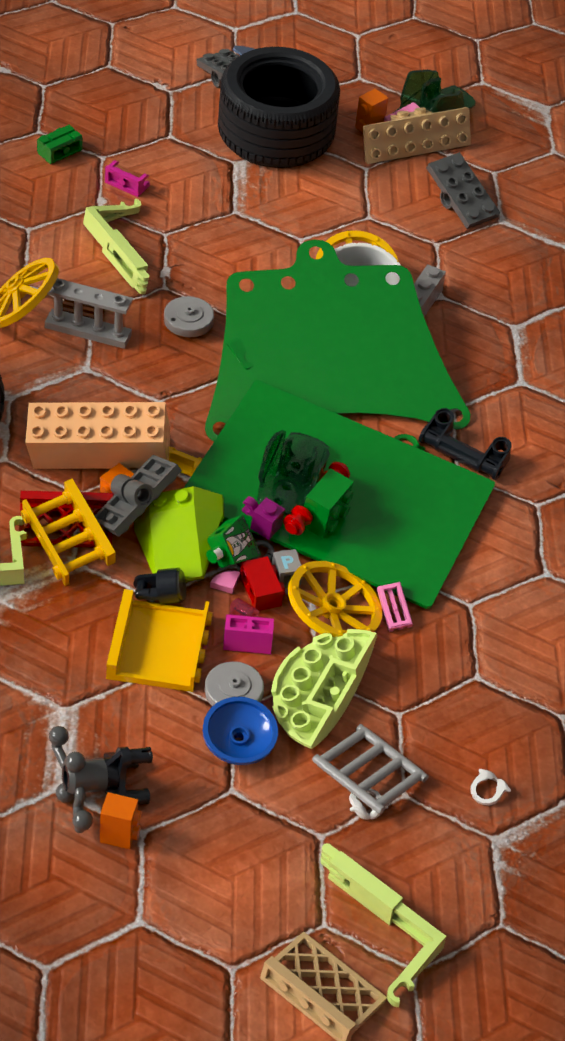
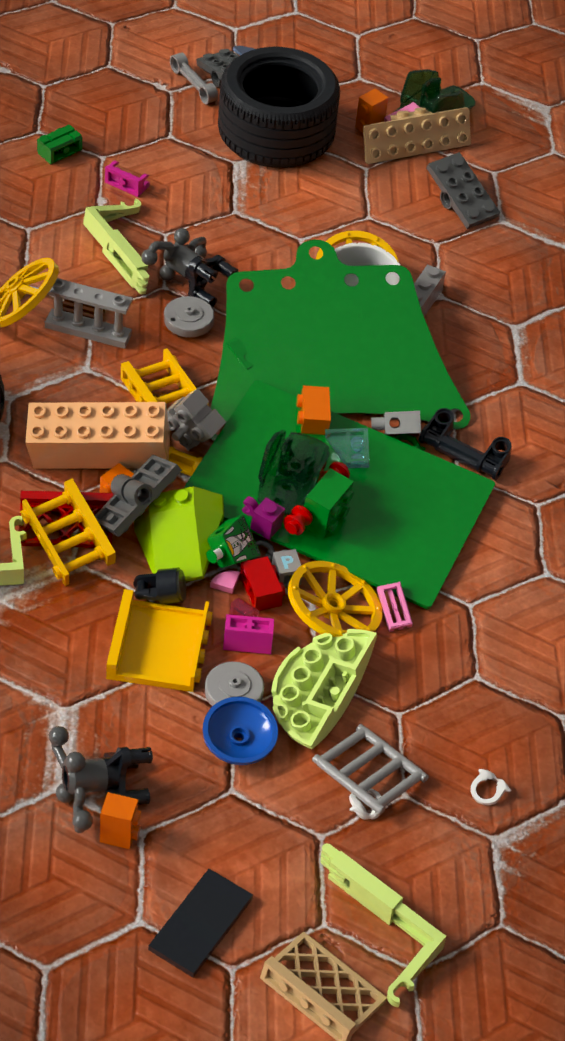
(142, 391): none -> yellow fence
(189, 262): none -> wheel
(193, 420): none -> light grey brick
(200, 922): none -> black tile
(207, 92): none -> light grey piece
(314, 409): none -> orange brick
(350, 446): none -> clear light blue wing
(408, 422): none -> light grey torso

